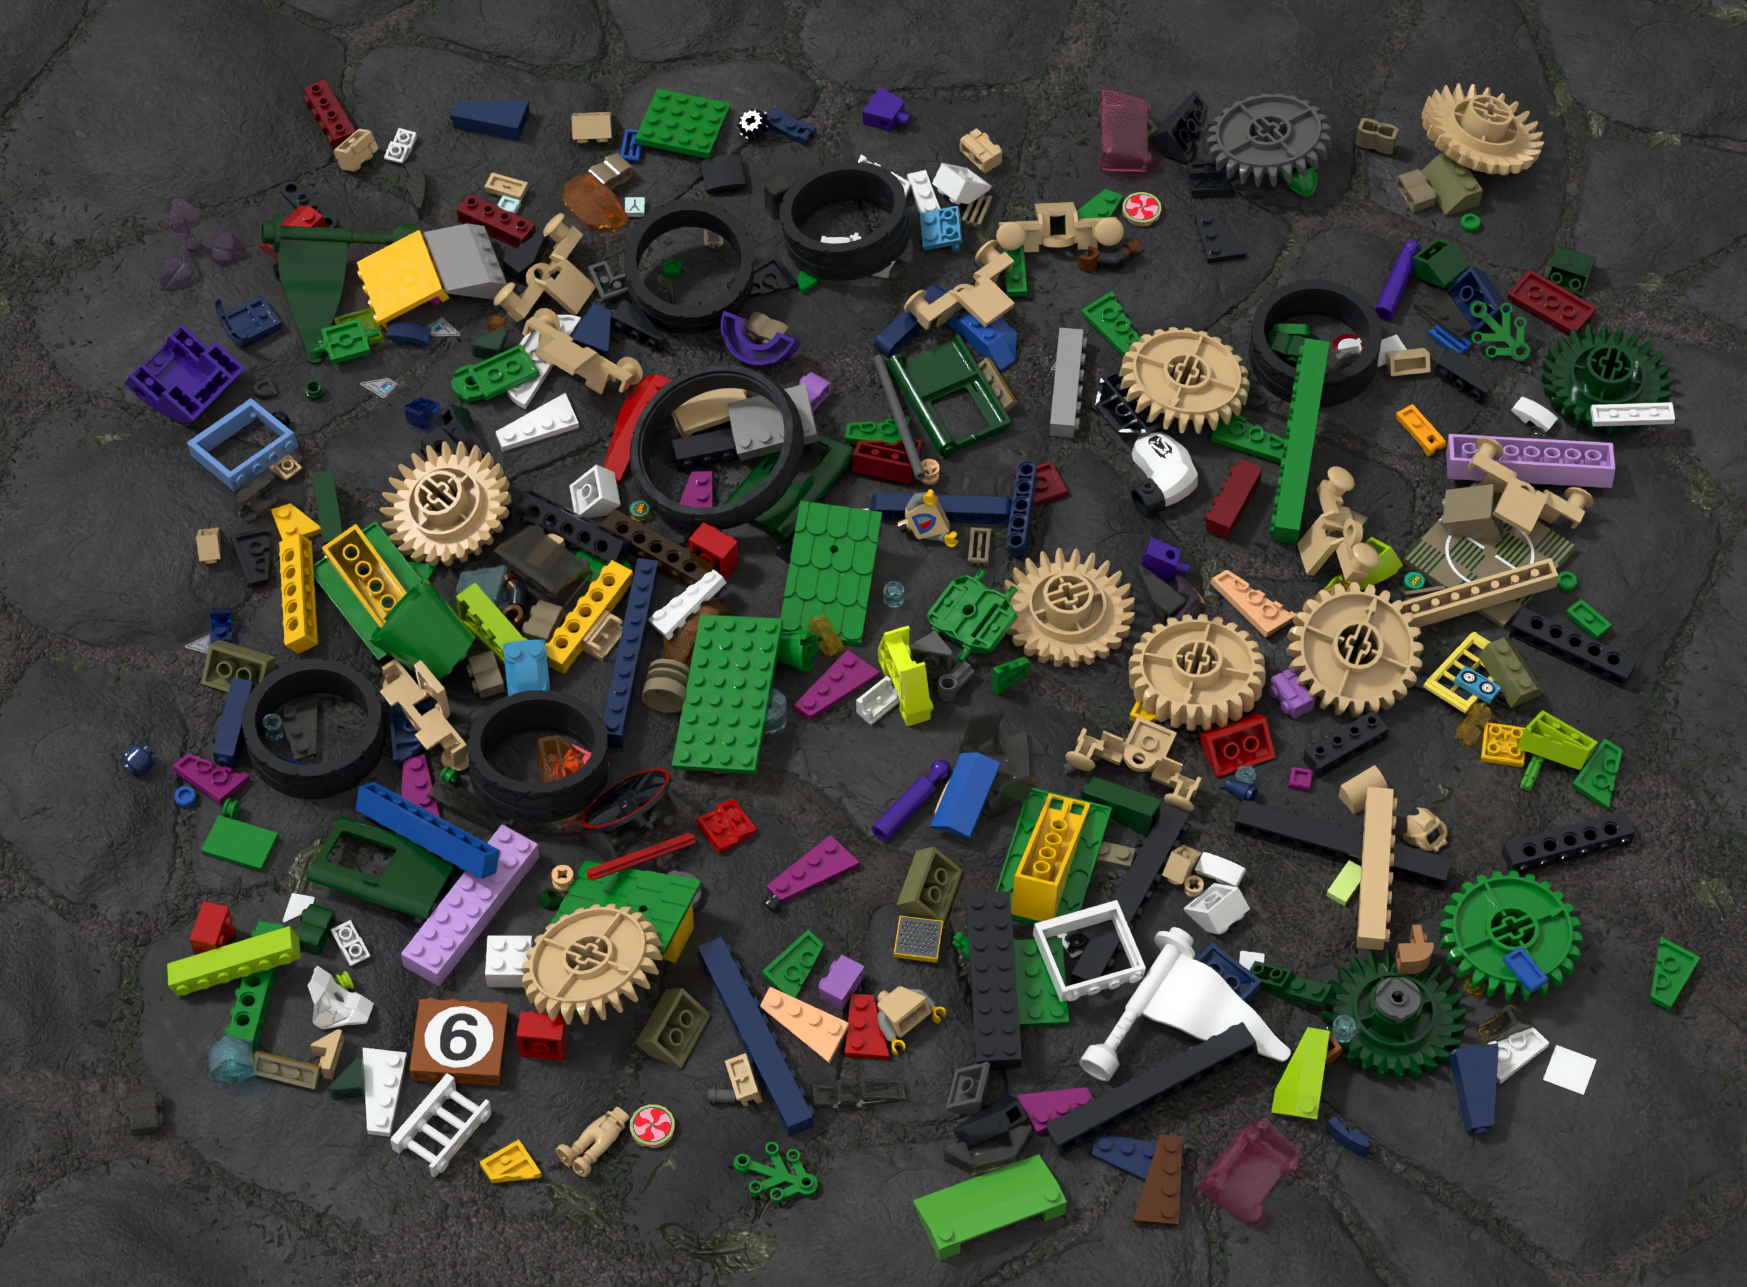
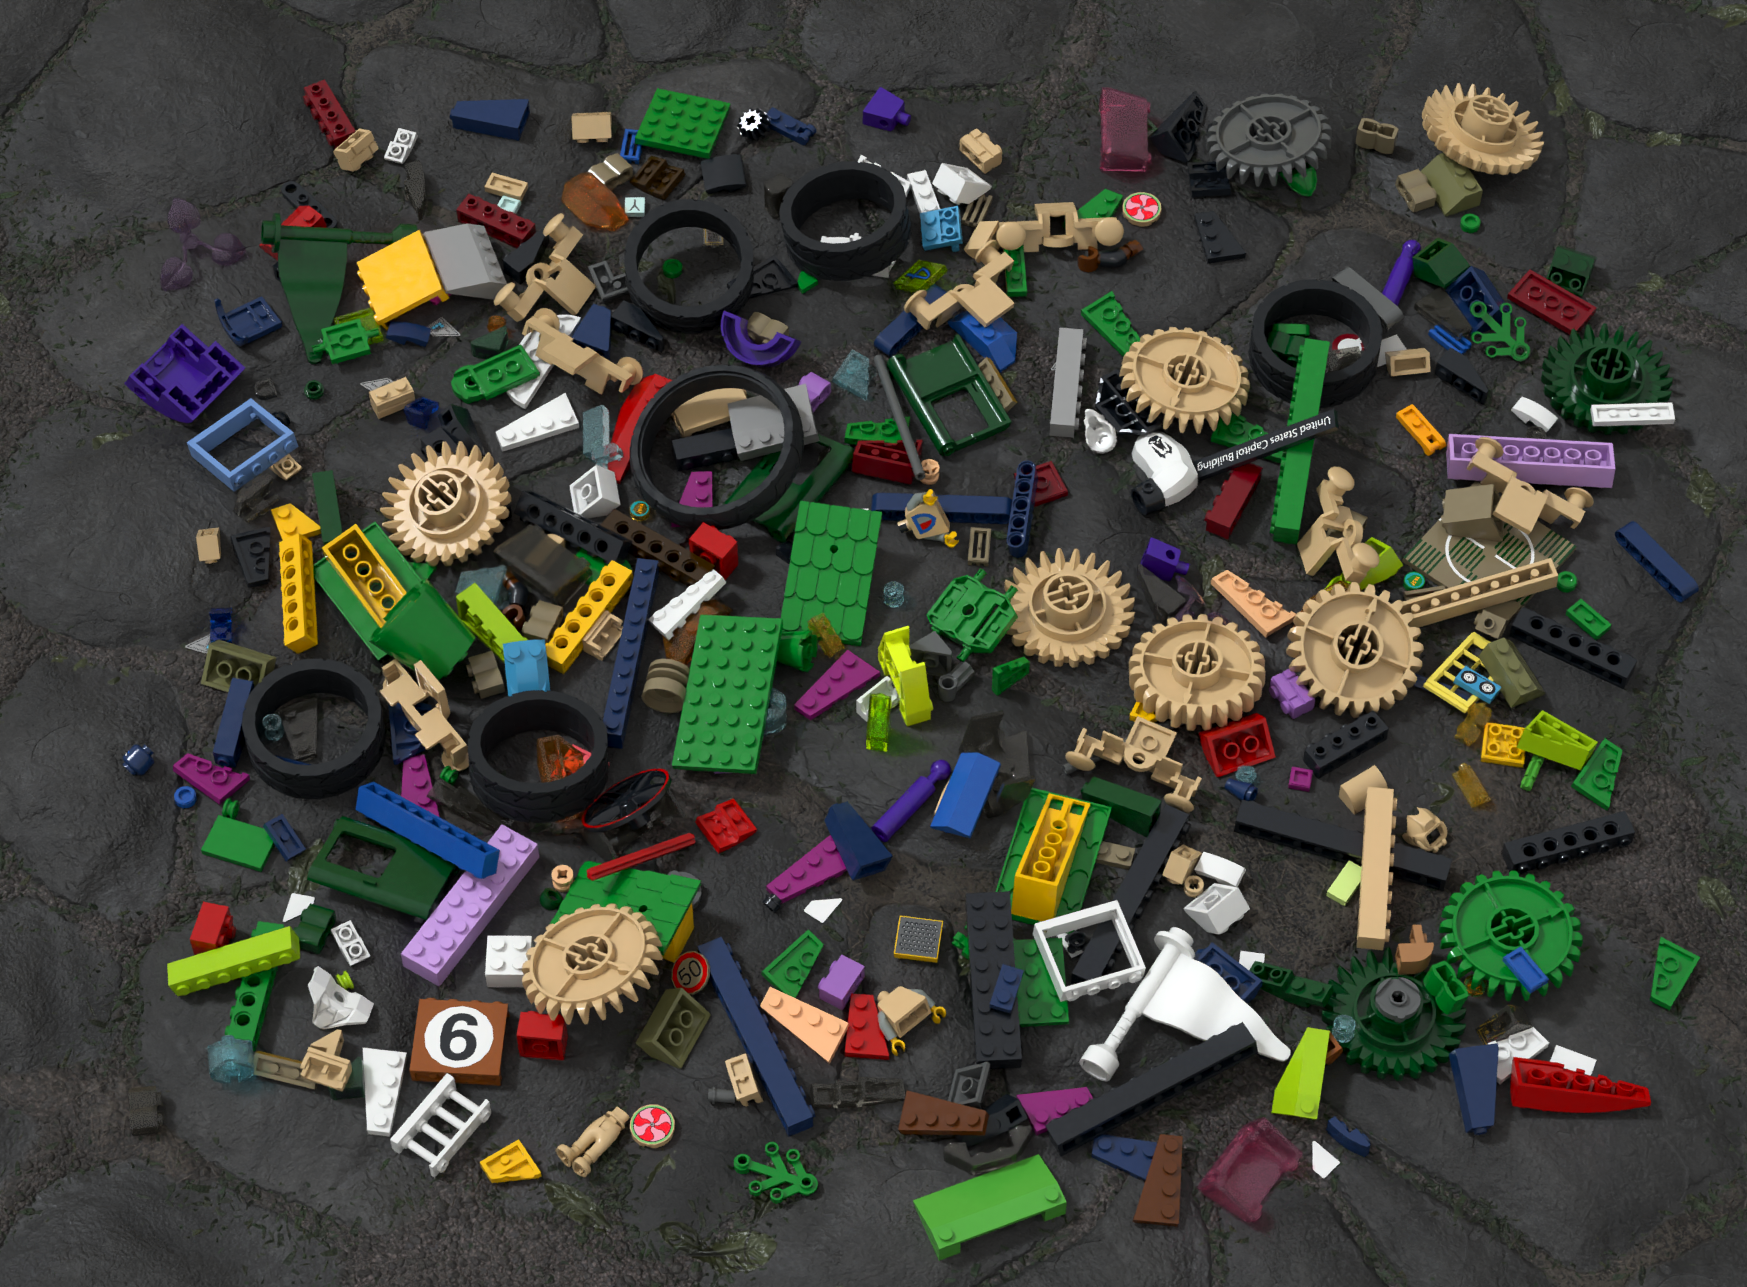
(284, 837): none -> dark blue plate
(325, 1069): none -> tan hinge
(391, 397): none -> tan brick
(596, 437): none -> clear light blue piece
(657, 177): none -> dark brown slope
(691, 972): none -> piece
(822, 908): none -> white sticker
(854, 374): none -> clear light blue wing
(856, 842): none -> dark blue slope
(878, 722): none -> clear neon green slope
(920, 276): none -> clear neon green tile
(929, 885): olive slope -> none
(940, 1117): none -> reddish brown wing
(983, 233): none -> tan brick
(1006, 988): none -> dark blue plate
(1099, 433): none -> white hair
(1267, 445): none -> black tile
(1322, 1160): none -> white sticker
(1386, 310): none -> dark grey beam
(1445, 987): none -> green brick
(1470, 786): none -> clear yellow hinge
(1490, 624): none -> dark tan brick
(1557, 1089): none -> red wedge
(1656, 561): none -> dark blue beam

